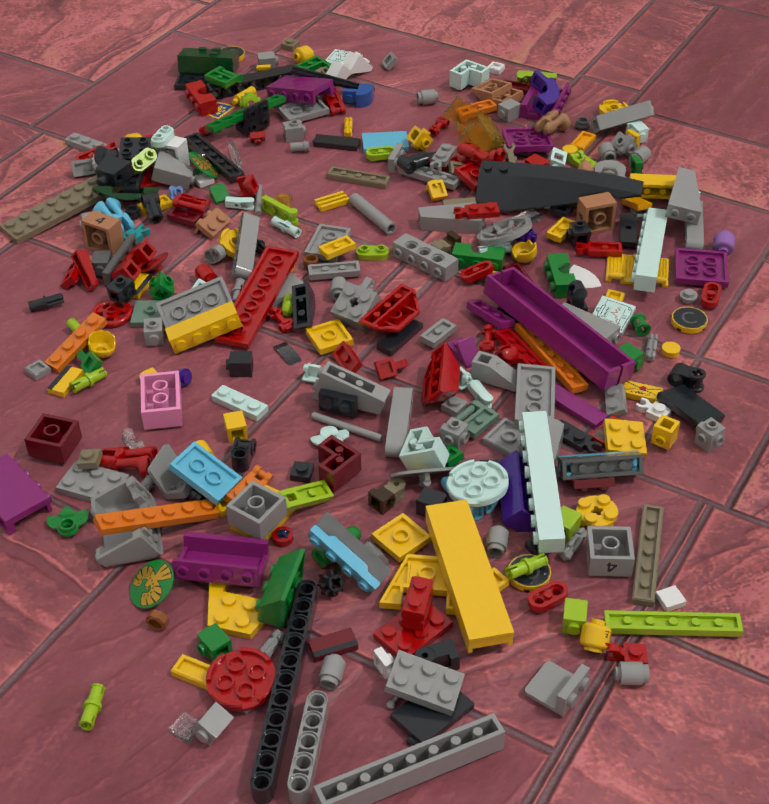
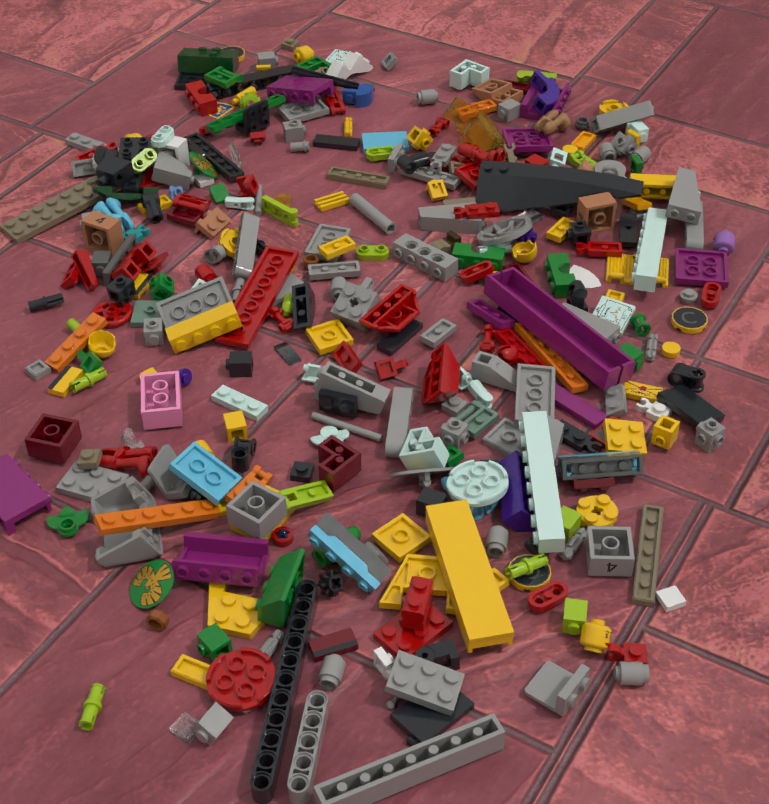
(133, 211): black plate -> none
(286, 226): light aqua pin -> none
(388, 496): dark brown leg -> none
(464, 350): magenta slope -> none
(496, 68): white tile -> none
(674, 623): lime plate -> none

